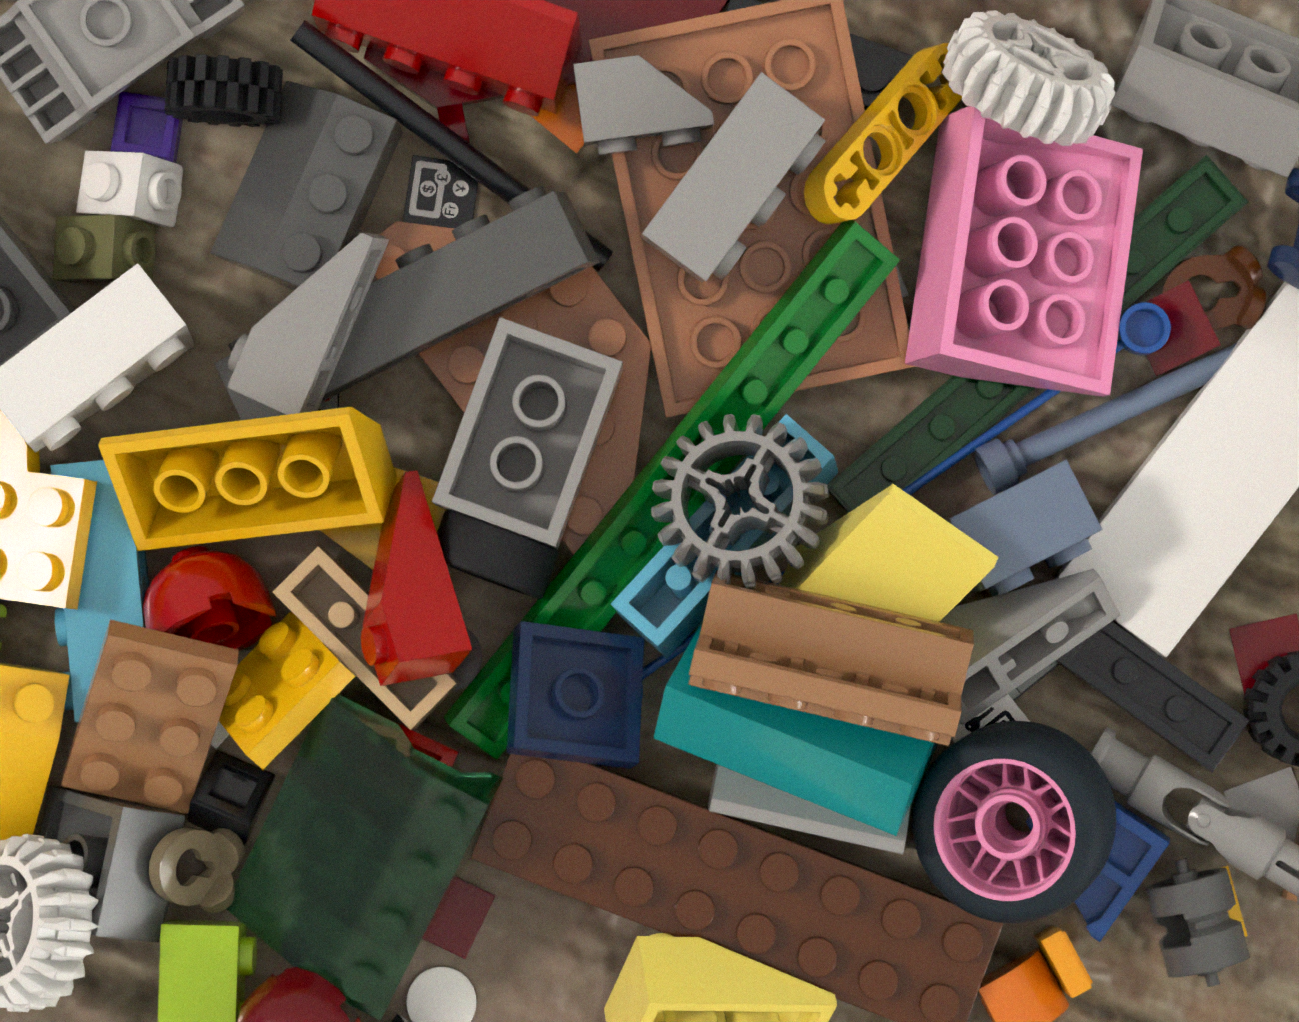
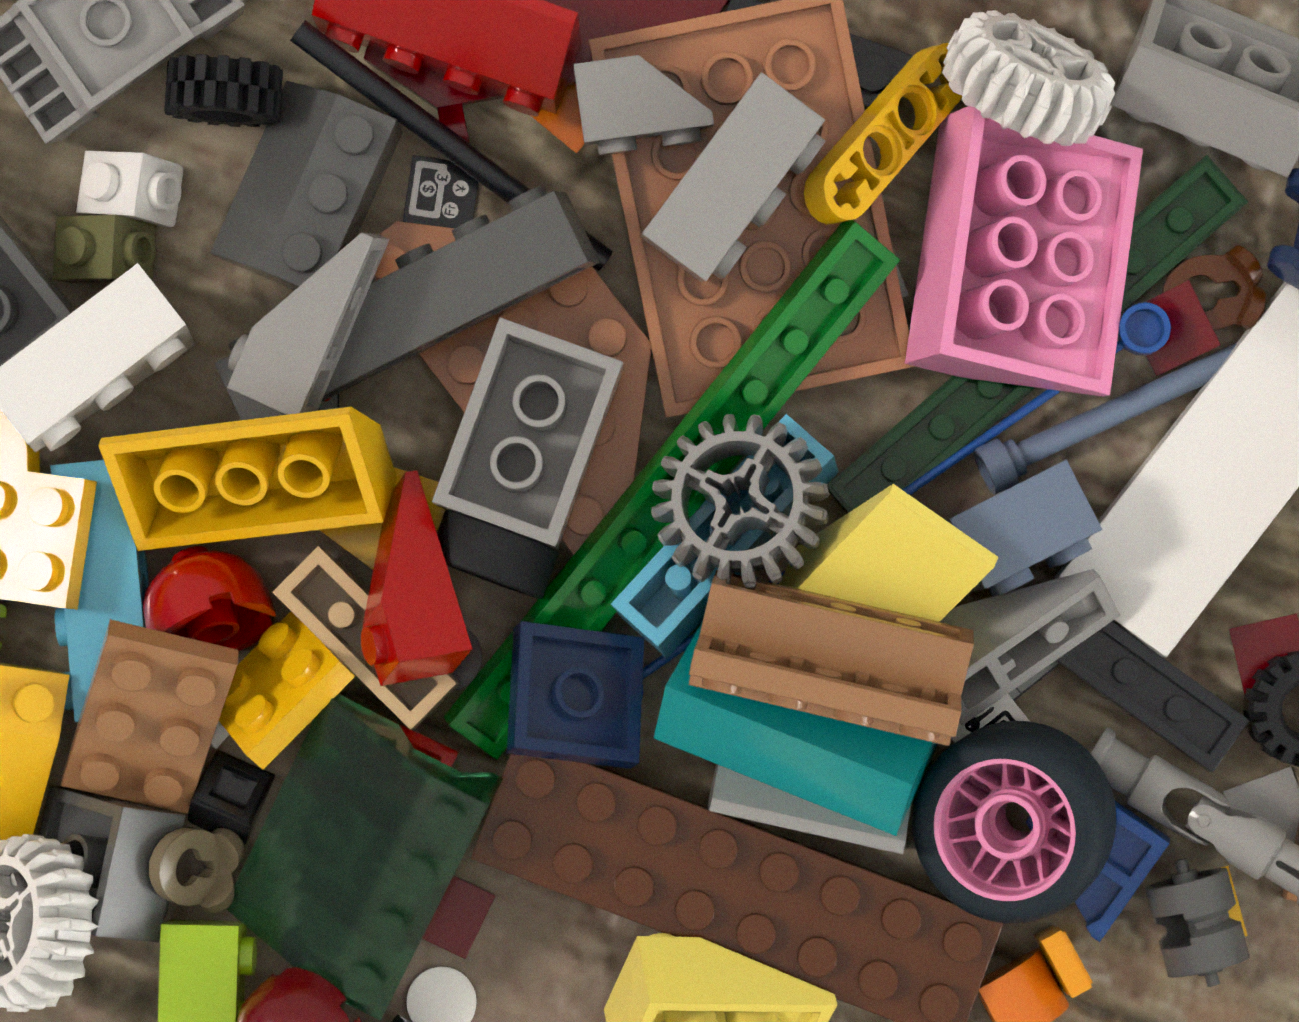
(145, 127): dark purple tile -> none

